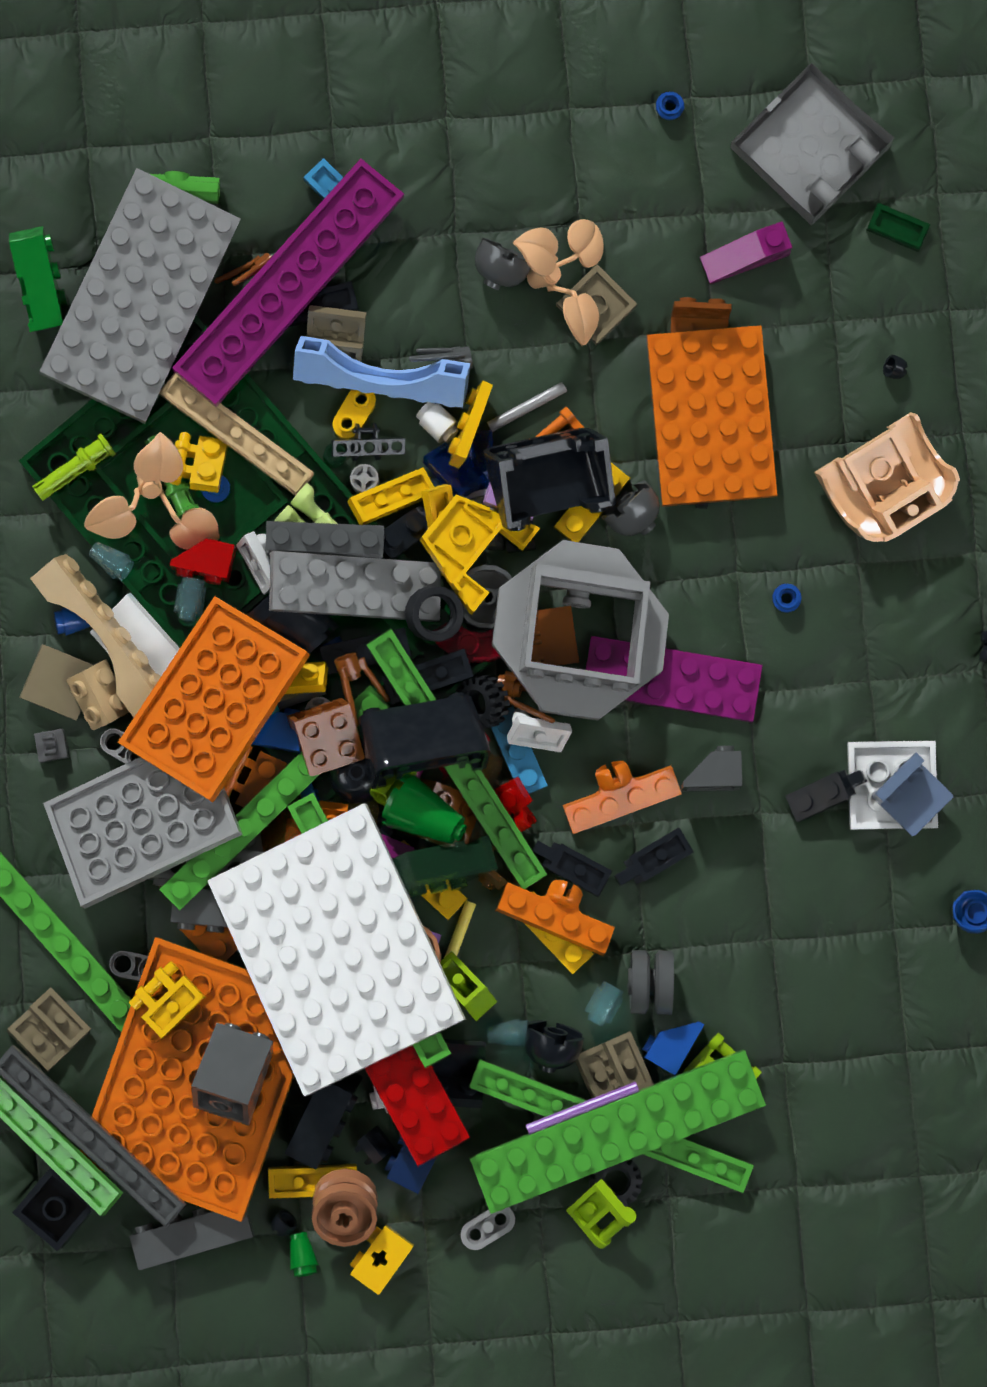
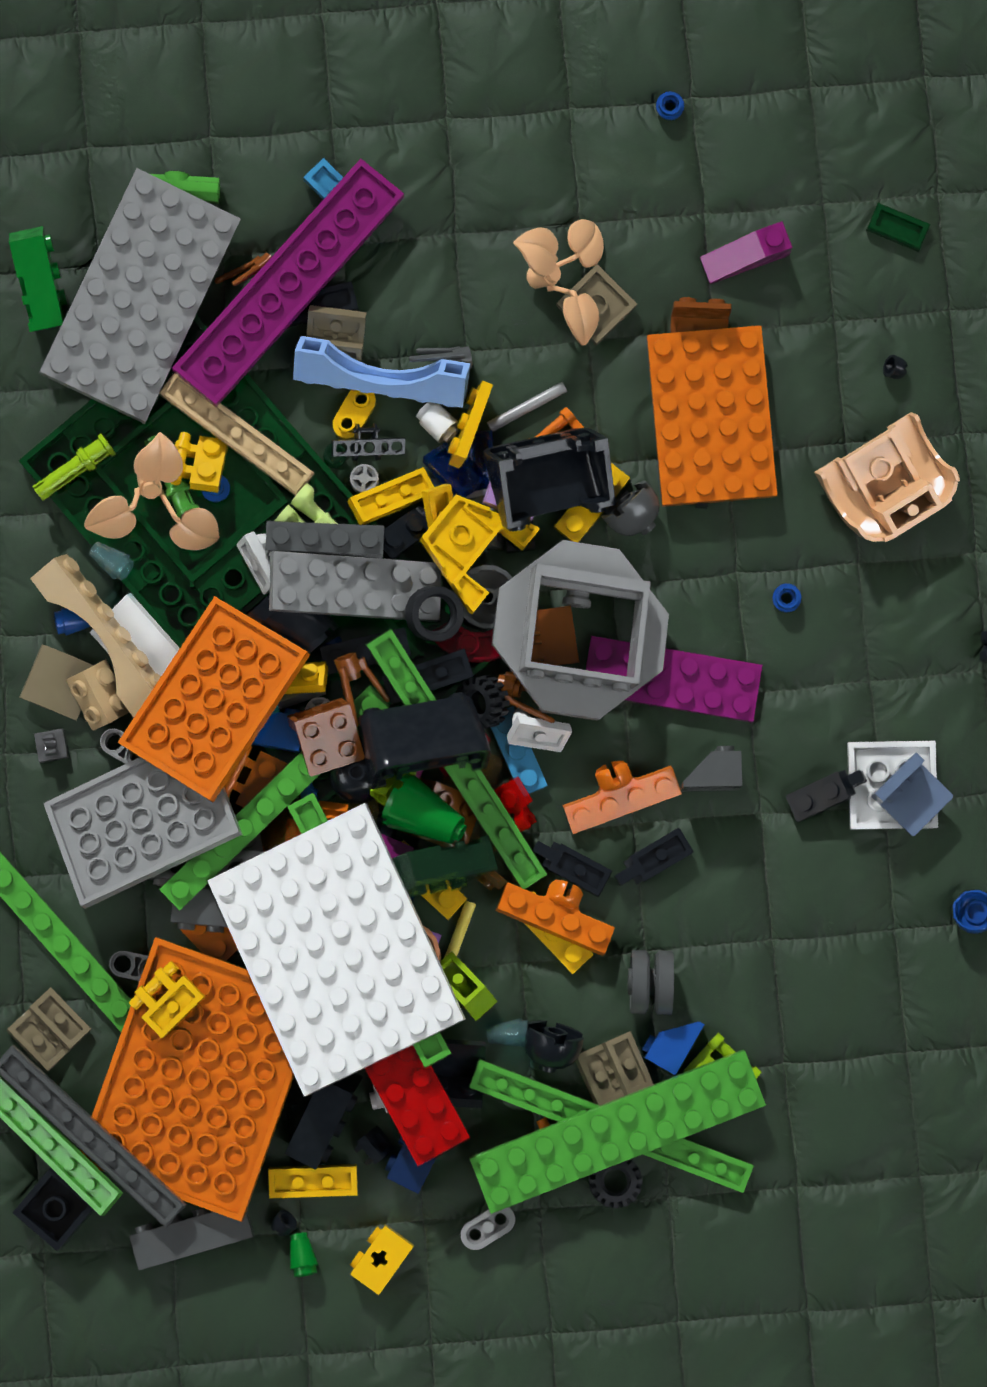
(190, 599): clear light blue brick -> none
(206, 559): red slope -> none
(232, 1073): dark grey slope -> none
(344, 1207): nougat wheel -> none
(500, 265): dark grey cylinder -> none
(582, 1108): medium lavender bar -> none
(593, 1207): lime plate -> none
(604, 1004): clear light blue brick -> none
(811, 144): light grey piece -> none

